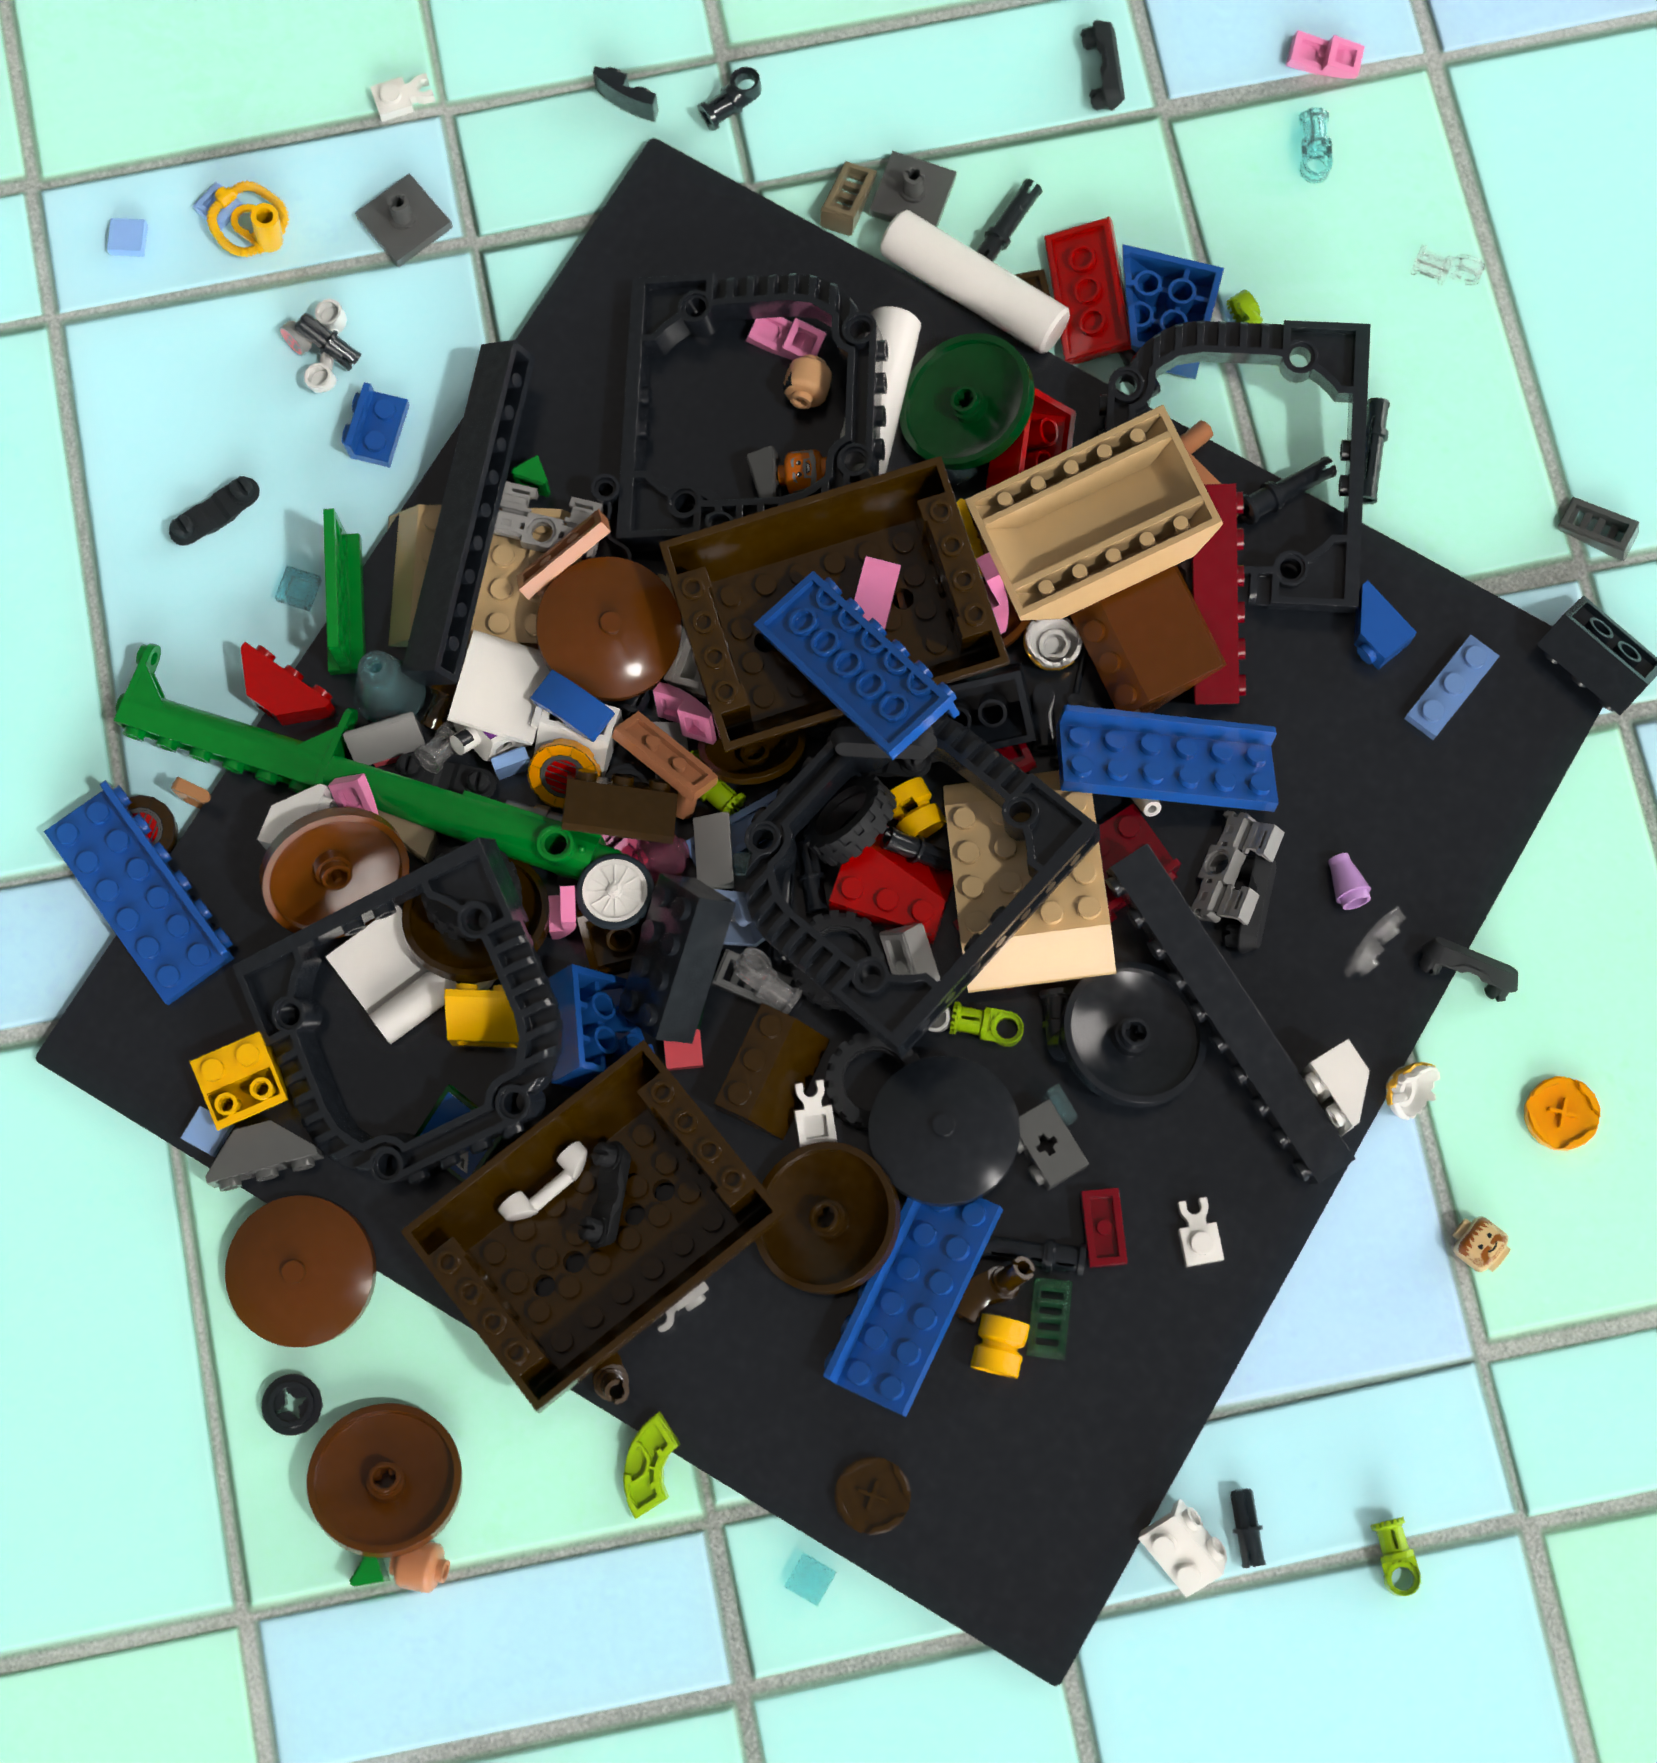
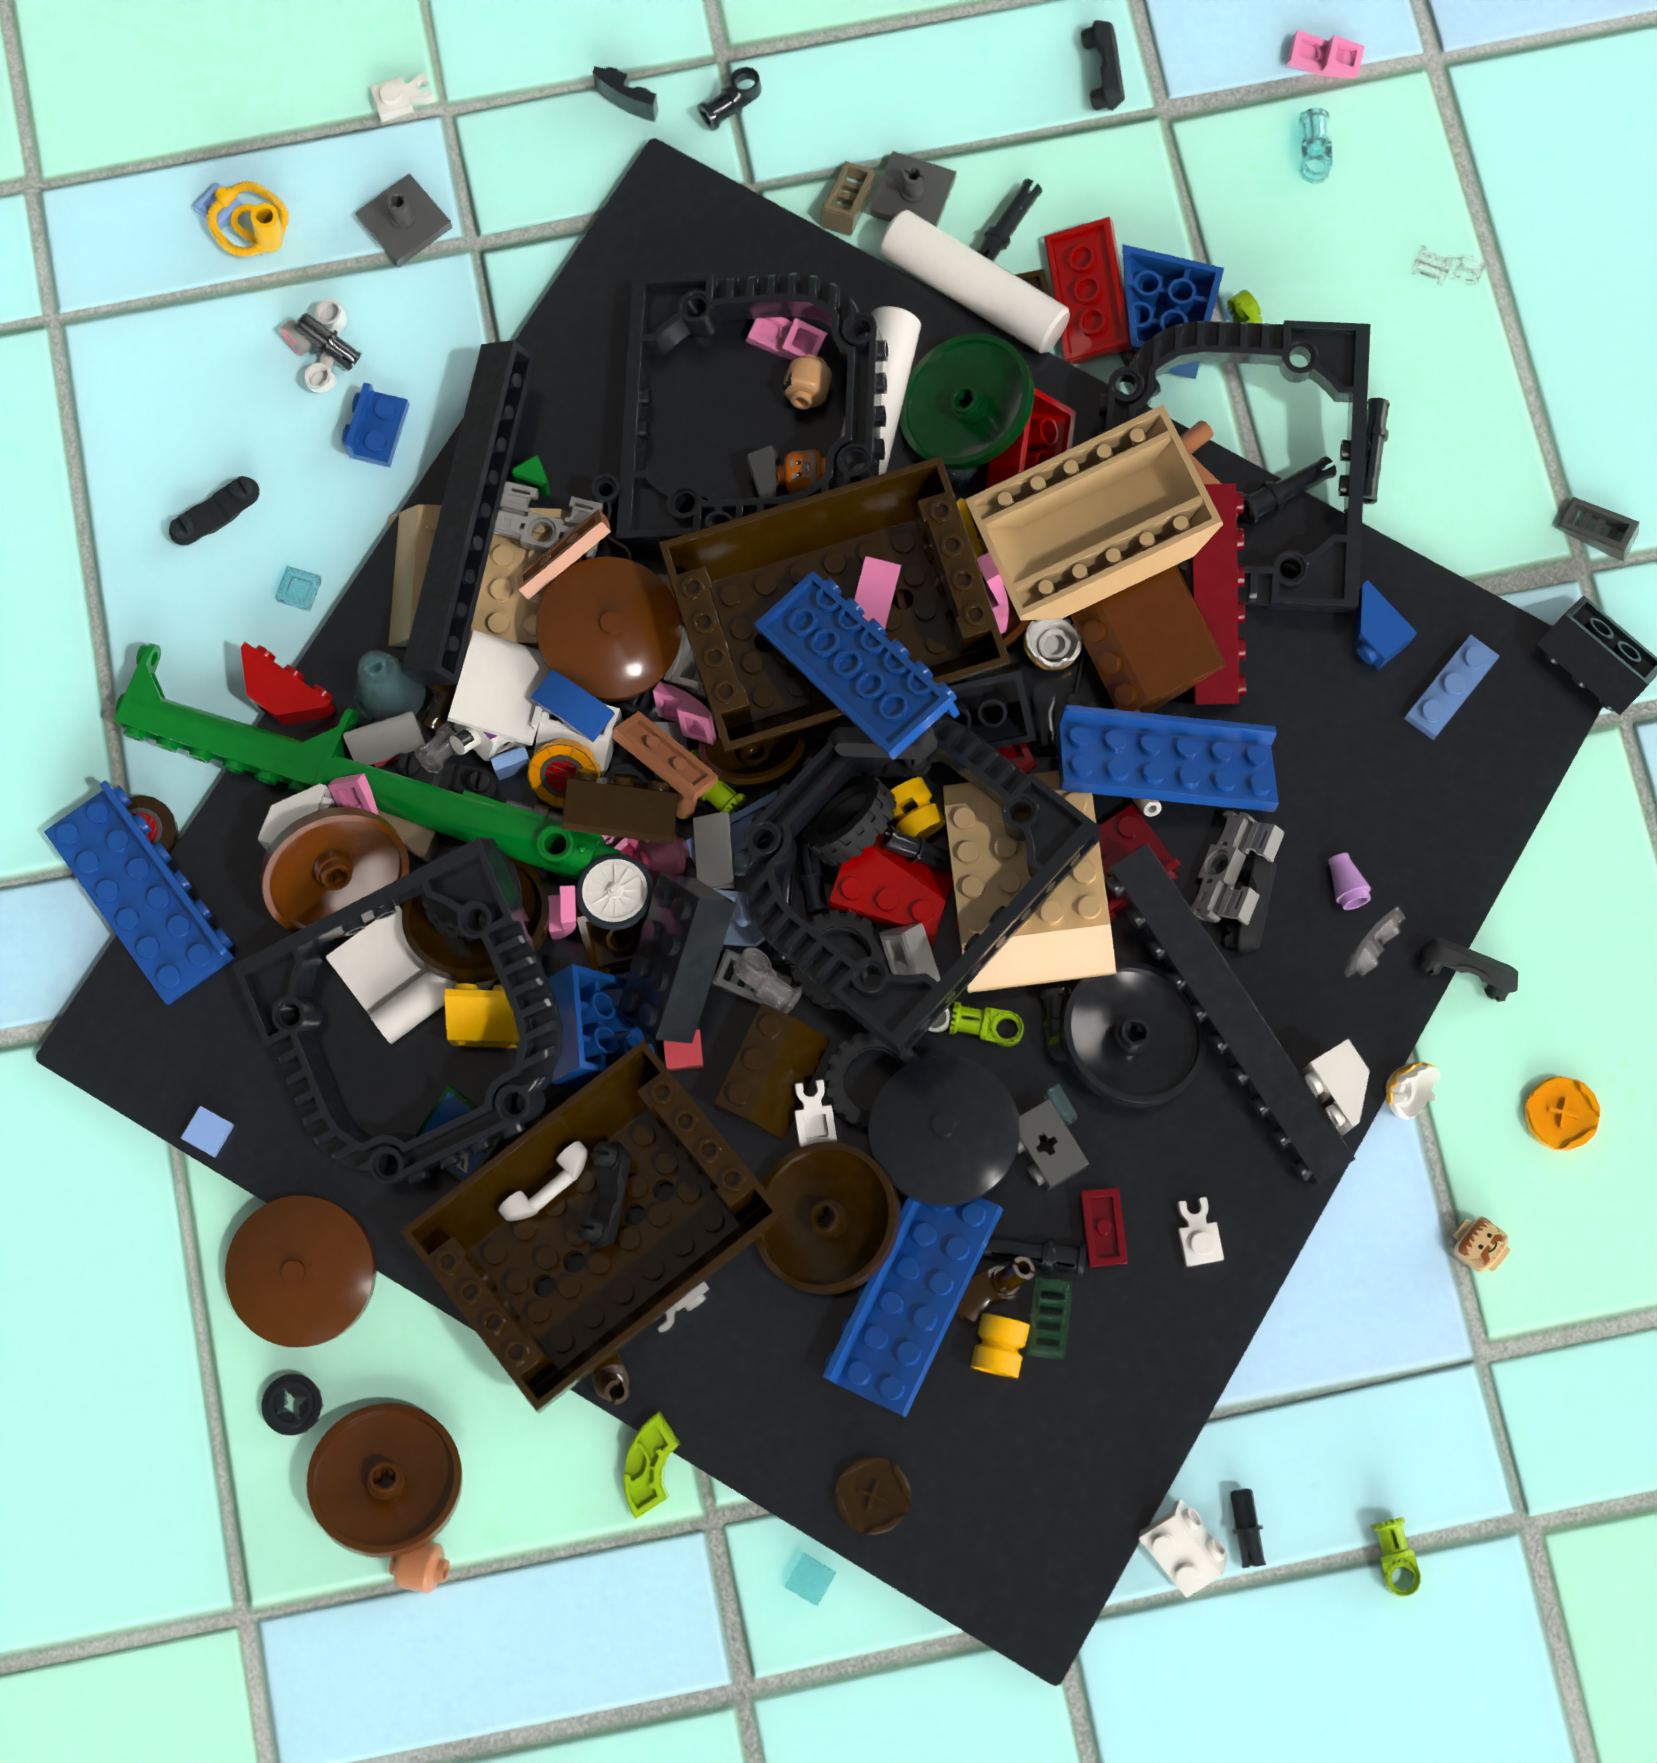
(127, 237): light blue tile -> none
(190, 792): medium nougat piece -> none
(239, 1080): yellow slope -> none
(260, 1153): dark grey slope -> none
(343, 596): green fence -> none
(370, 1571): green slope -> none

